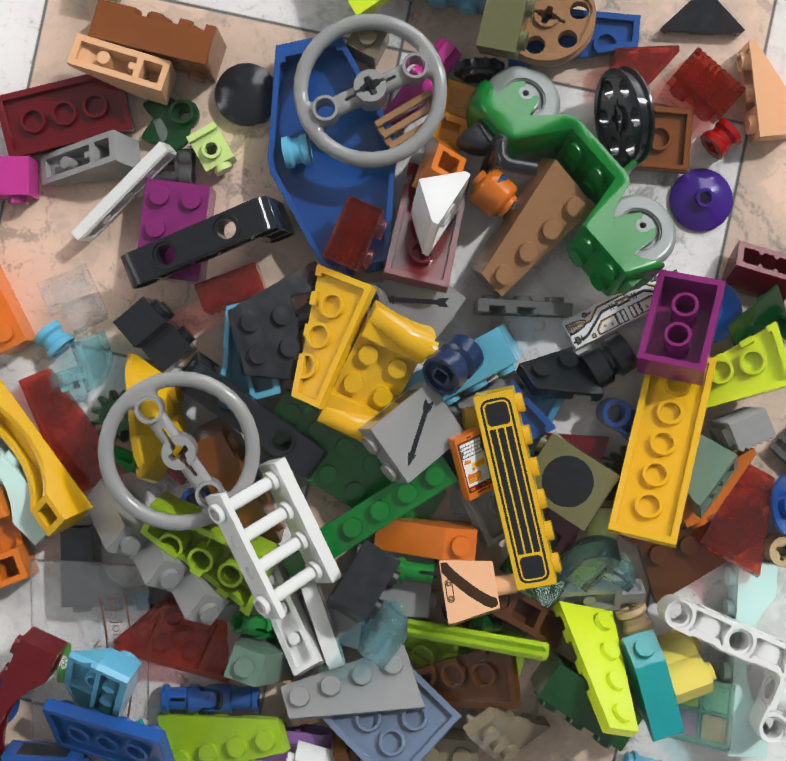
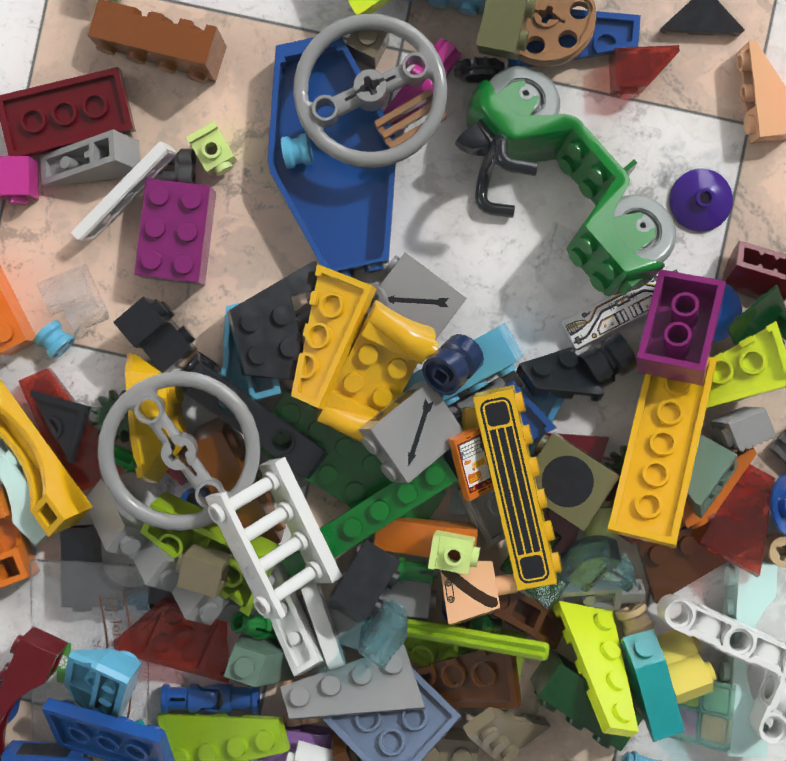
(65, 421): none -> black tile
(93, 361): clear light blue brick -> none
(124, 68): light nougat slope -> none
(167, 124): dark green plate -> none
(203, 570): none -> dark tan brick
(230, 288): clear red brick -> none
(245, 94): black dish -> none
(254, 220): black beam -> none
(355, 234): clear red brick -> none
(405, 258): dark red plate -> none
(435, 206): white slope -> none
(438, 160): orange slope -> none
(447, 541): none -> yellowish green brick
(456, 106): light orange slope -> none
(493, 193): orange head -> none
(522, 307): dark grey wing -> none
(537, 222): medium nougat wedge -> none
(618, 115): black wedge -> none
(624, 422): blue piece -> none
(671, 141): dark orange plate -> none
(705, 86): clear red brick -> none
(721, 139): red wheel -> none

